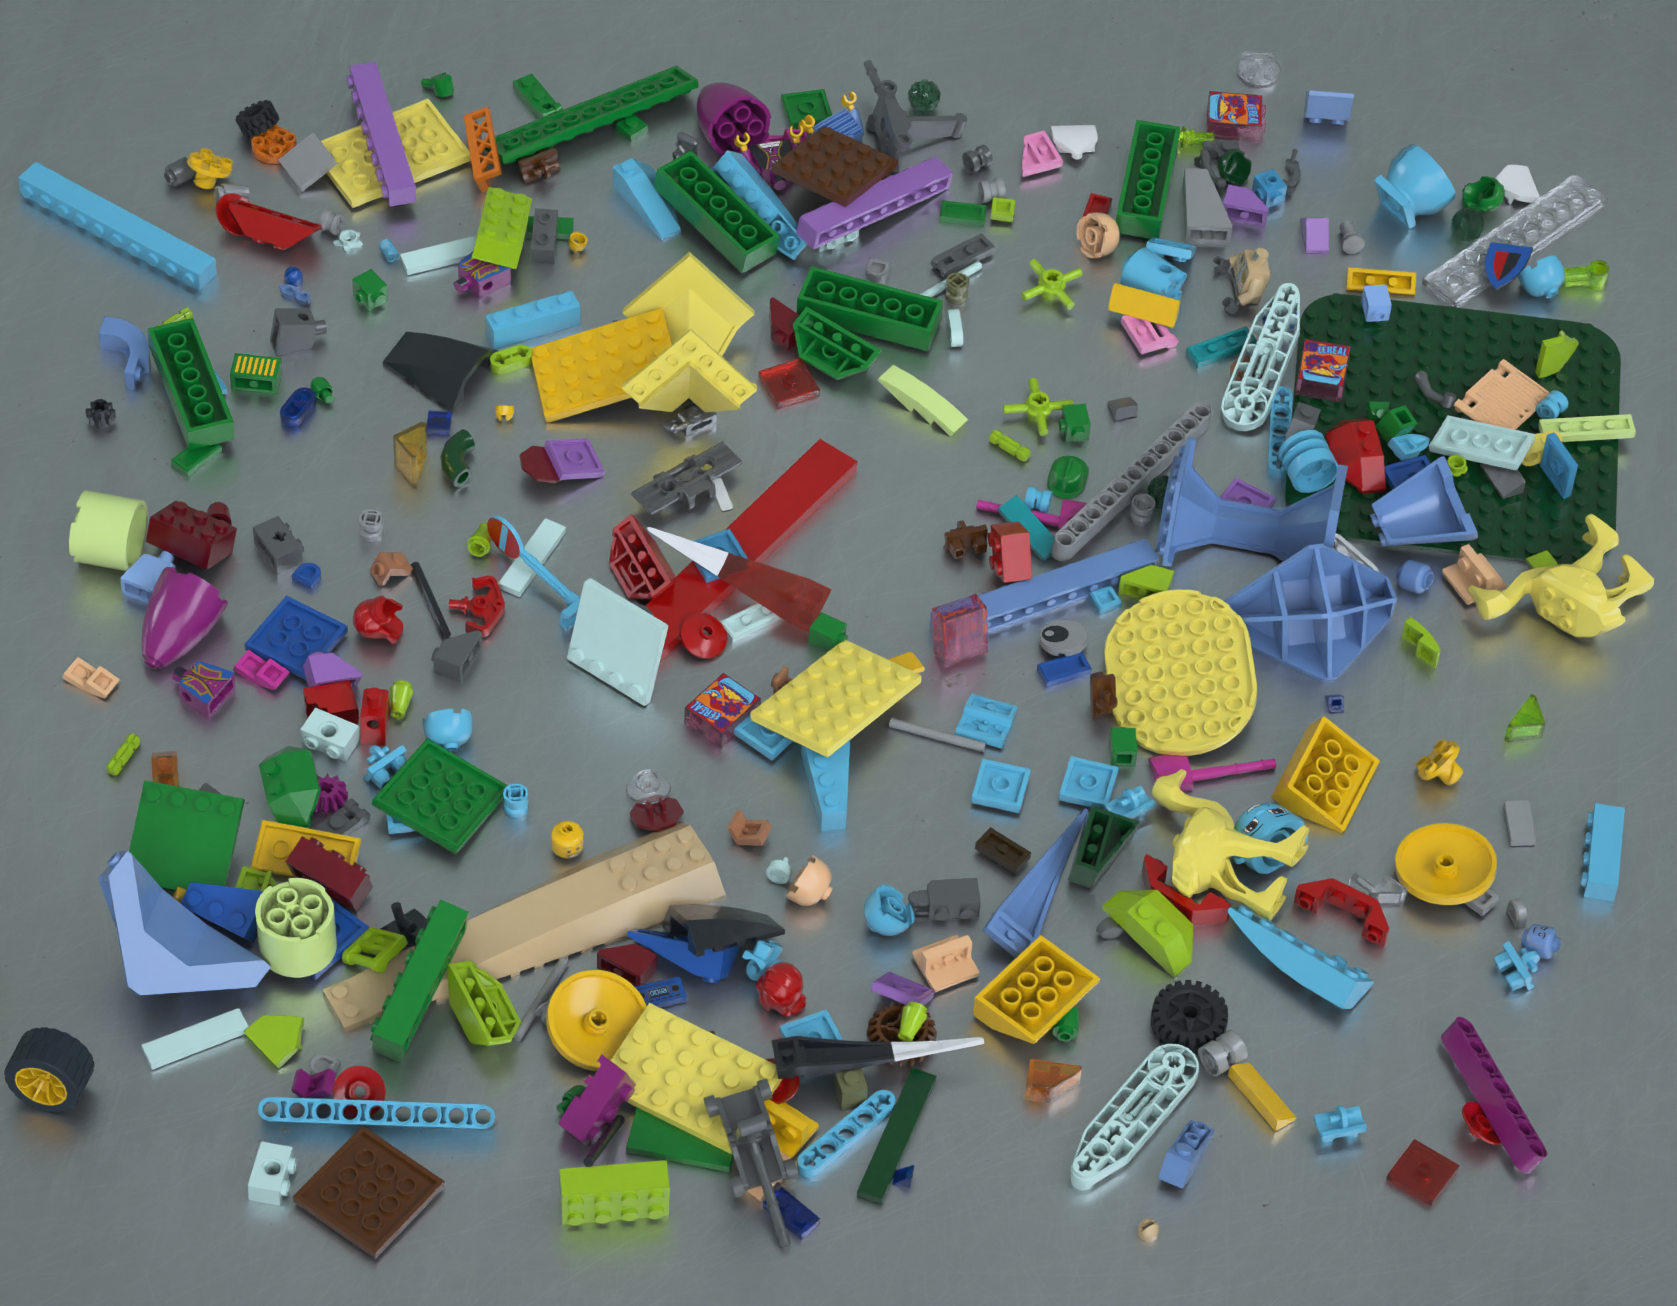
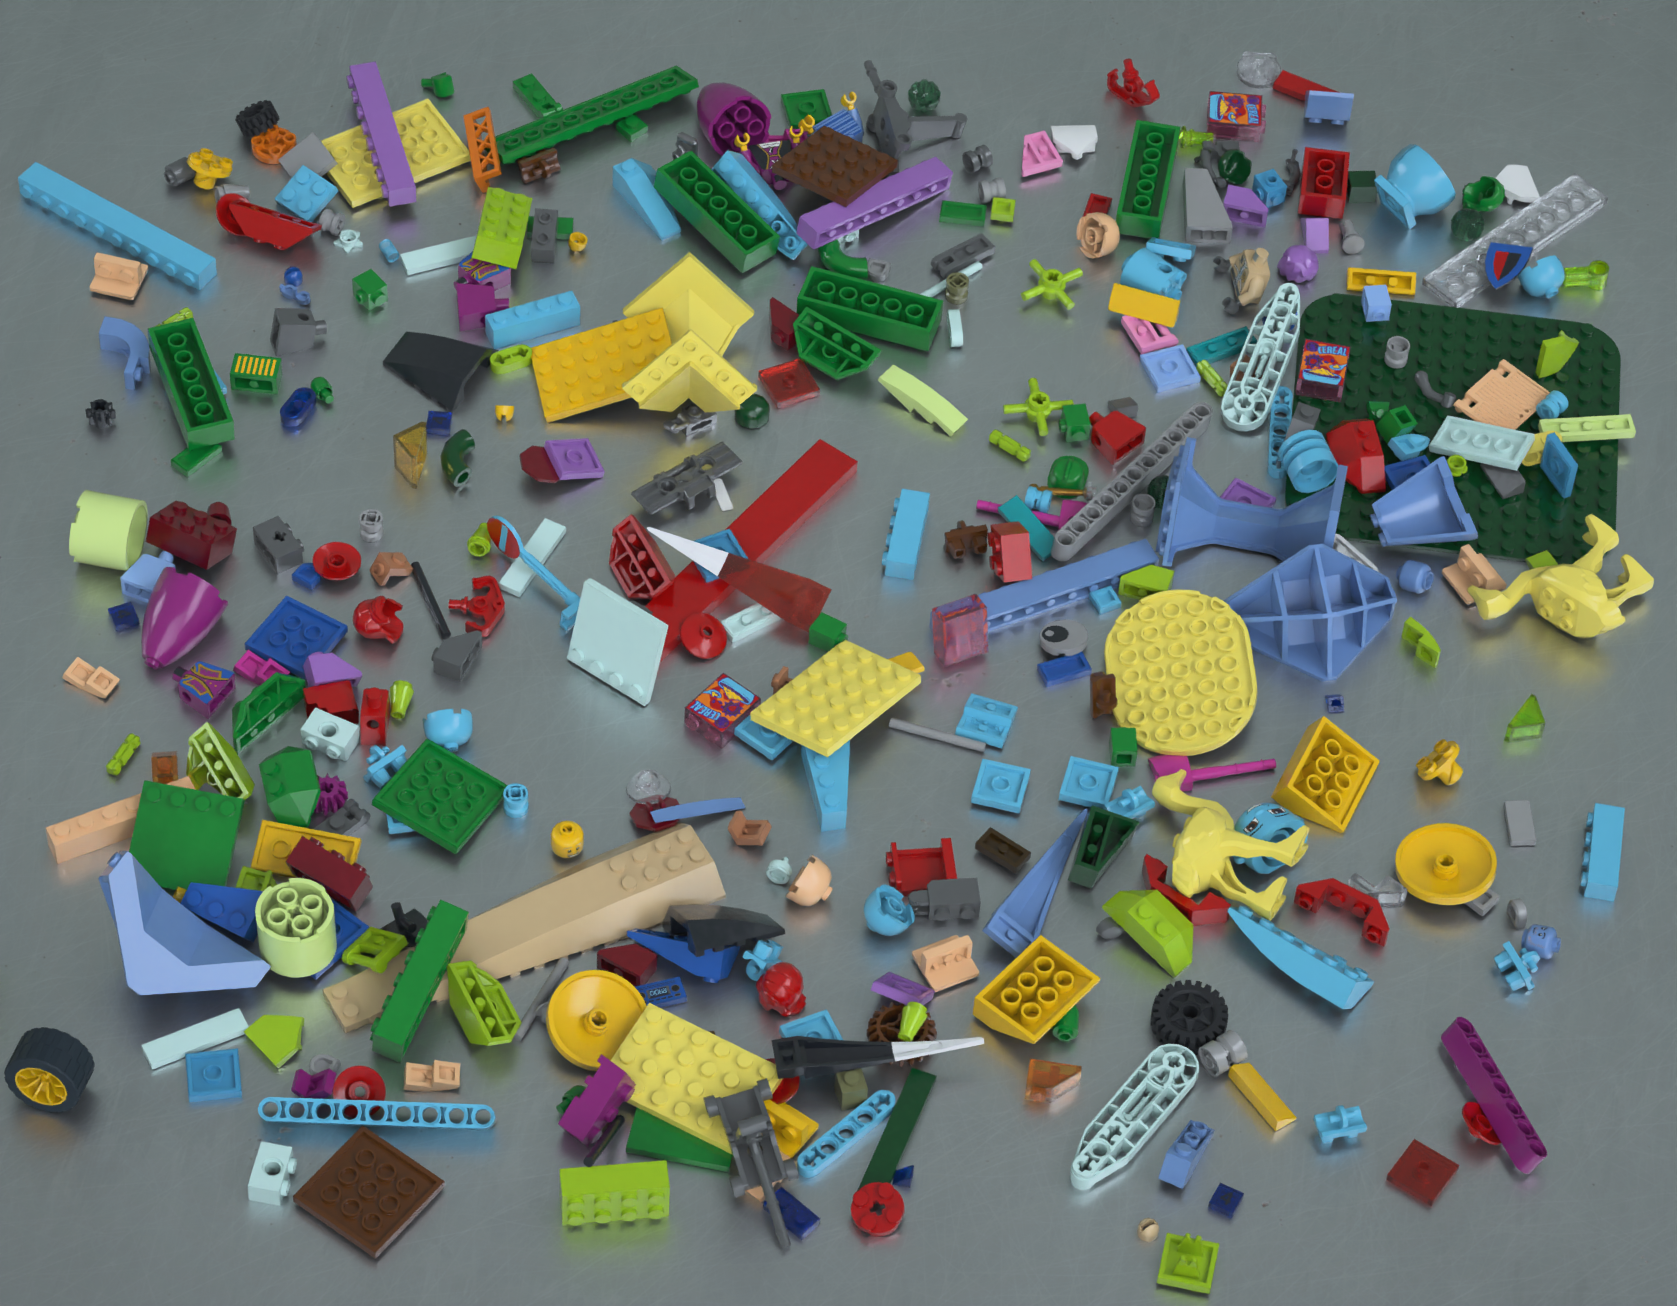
(97, 827): none -> light nougat brick
(117, 276): none -> light nougat bracket
(123, 616): none -> clear blue tile
(213, 1075): none -> dark azure tile
(217, 763): none -> lime wedge
(264, 708): none -> green wedge
(306, 194): none -> medium azure plate
(336, 561): none -> red dish
(438, 1077): none -> light nougat slope
(475, 303): none -> magenta torso
(697, 809): none -> medium blue sticker
(753, 412): none -> dark green hair
(838, 262): none -> green cylinder
(869, 1221): none -> red plate
(906, 535): none -> medium azure brick
(917, 867): none -> red panel
(1088, 492): none -> piece
(1116, 435): none -> red torso
(1133, 86): none -> red piece
(1170, 368): none -> light blue tile
(1188, 1263): none -> lime plate
(1212, 377): none -> lime axle
(1226, 1200): none -> clear blue tile
(1296, 85): none -> red tile
(1298, 264): none -> medium lavender hair
(1323, 182): none -> red brick
(1361, 187): none -> dark green brick
(1397, 352): none -> light grey wheel

